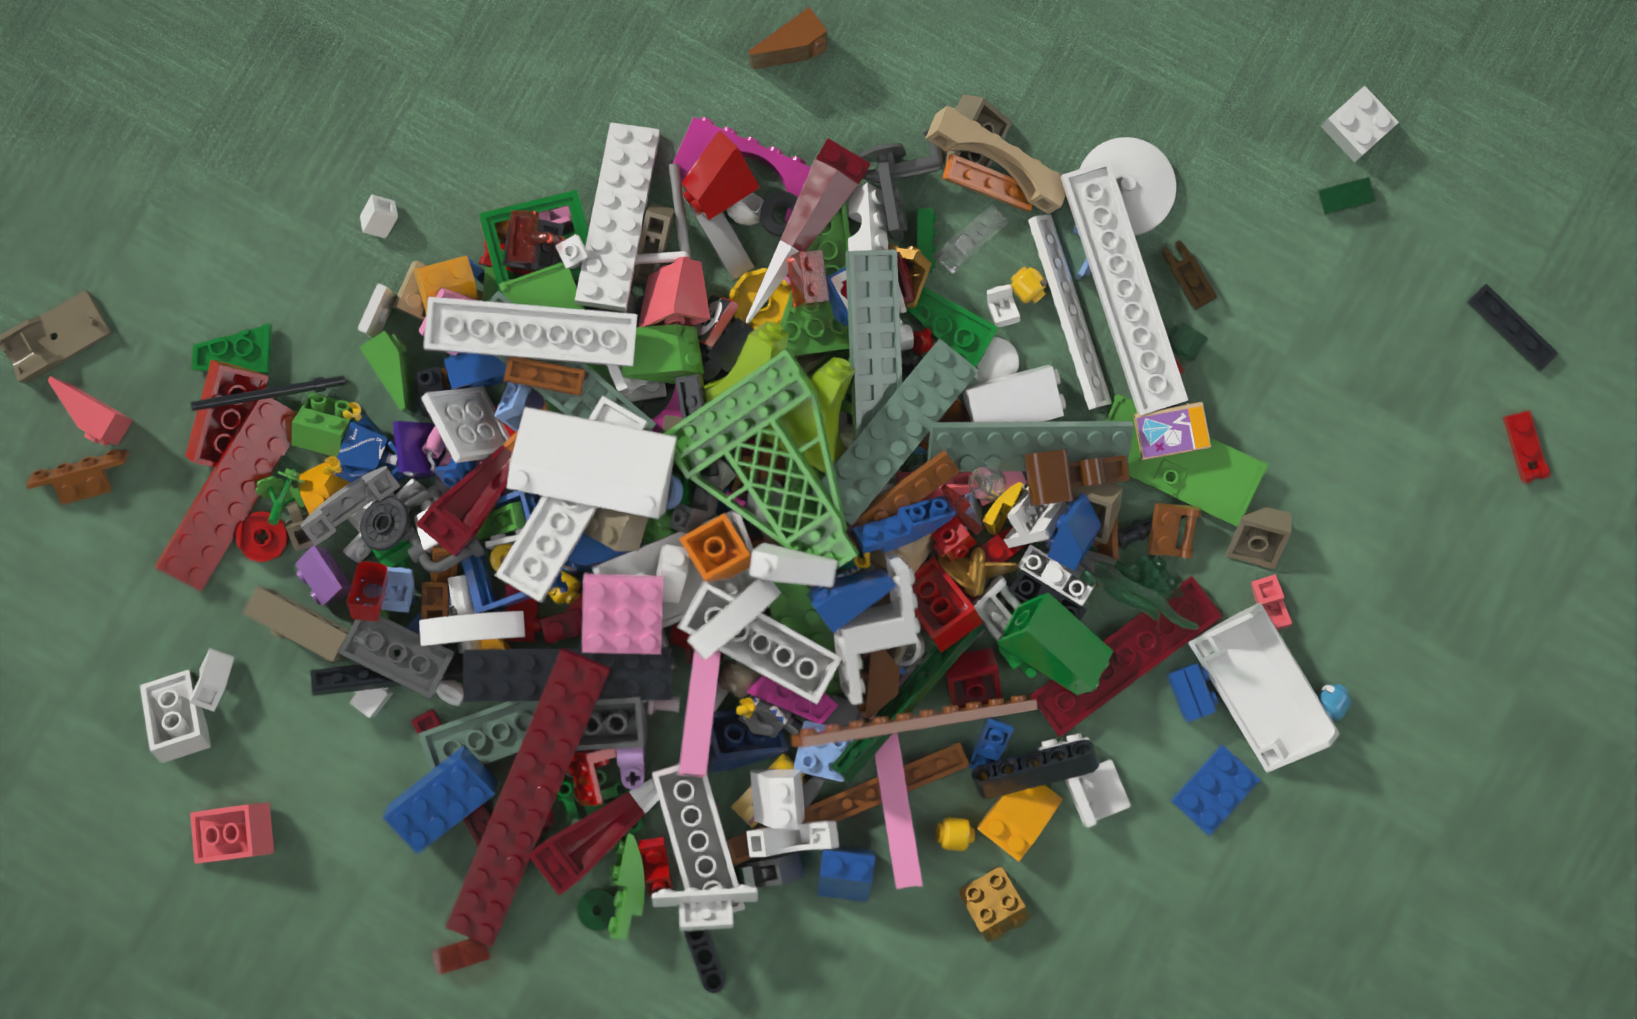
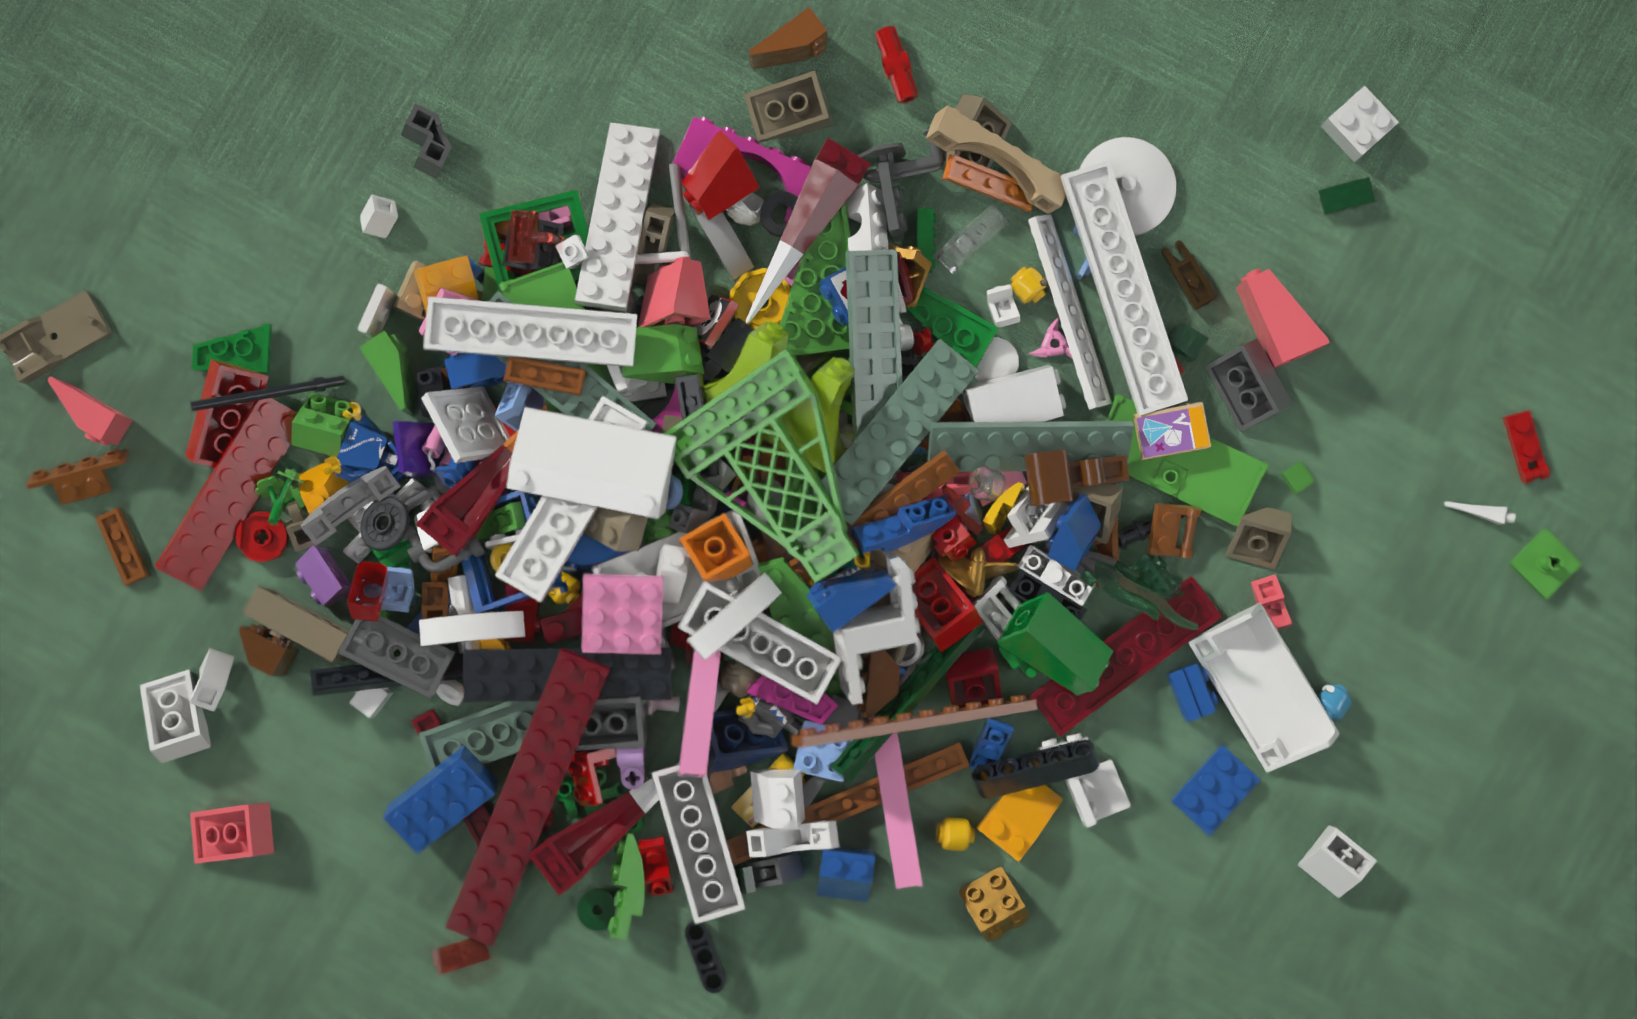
(122, 546): none -> dark orange tile
(266, 651): none -> reddish brown slope
(426, 130): none -> dark grey brick
(705, 907): white bracket -> none
(723, 779): none -> nougat plate
(788, 108): none -> dark tan slope
(791, 566): white slope -> none
(808, 278): clear red brick -> none
(896, 64): none -> red piece
(1053, 334): none -> bright pink piece
(1248, 385): none -> dark grey slope
(1278, 319): none -> coral slope
(1297, 477): none -> bright green slope
(1336, 862): none -> white slope
(1491, 513): none -> white piece
(1512, 327): black tile -> none
(1545, 564): none -> bright green tile

